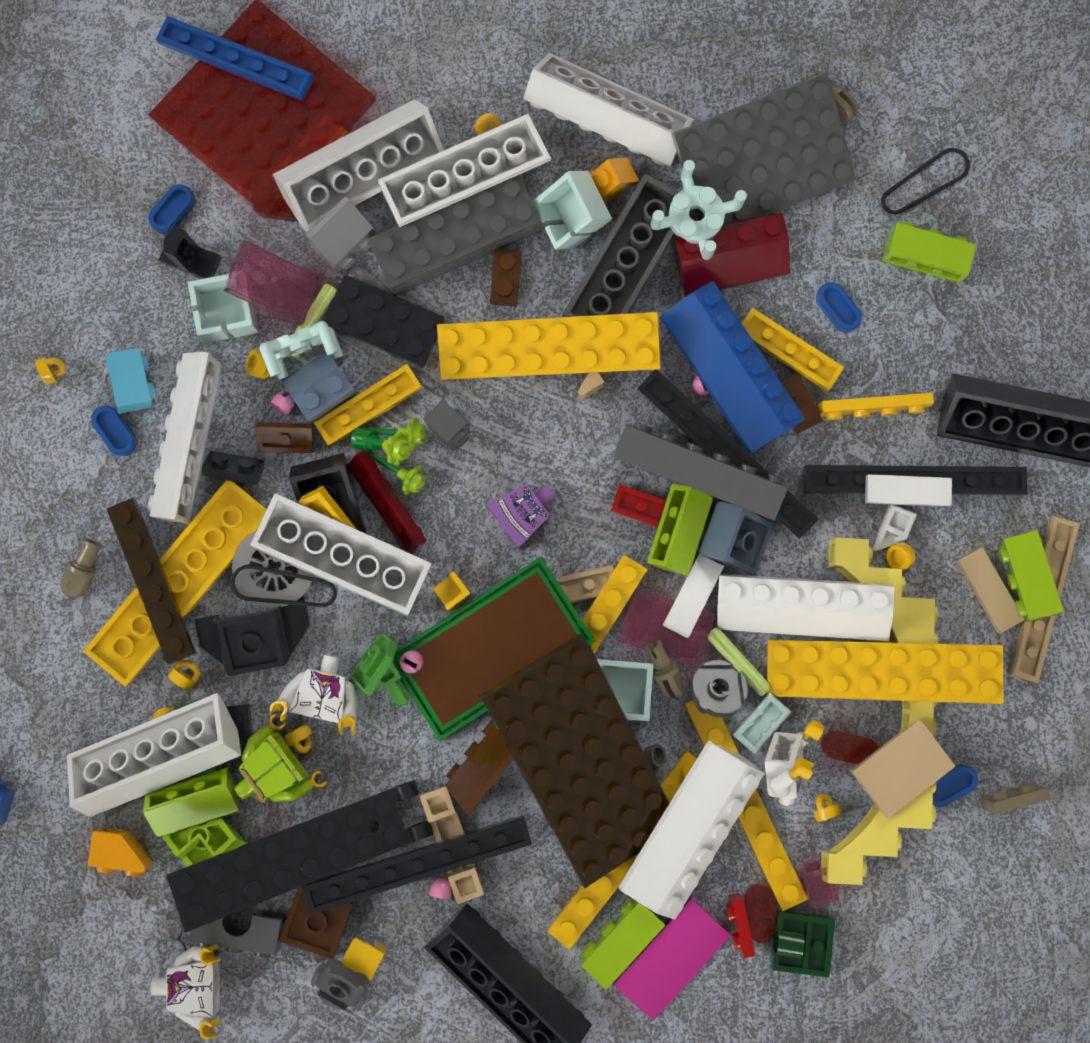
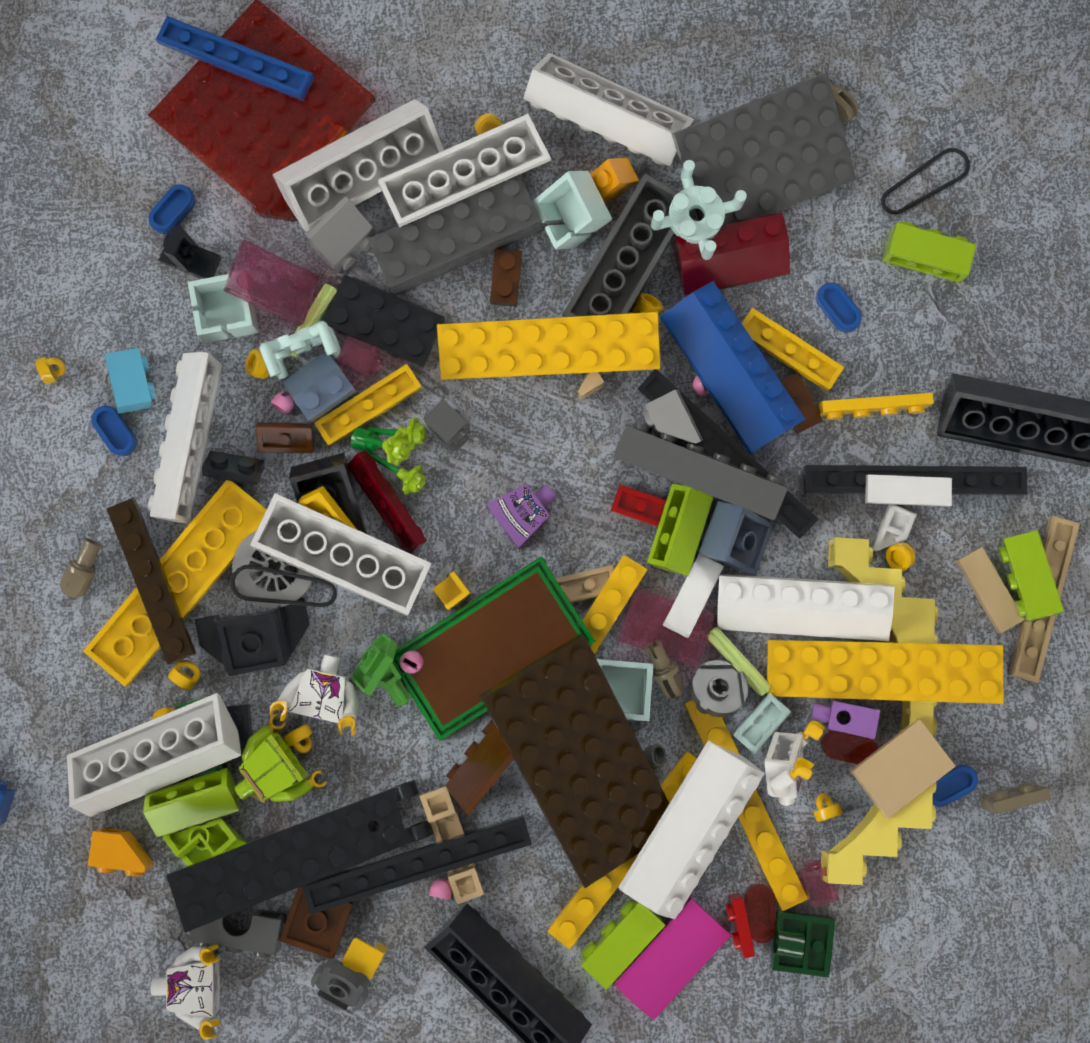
(360, 357): none -> clear pink brick
(647, 303): none -> yellow tile
(672, 417): none -> light grey slope
(860, 720): none -> medium lavender torso

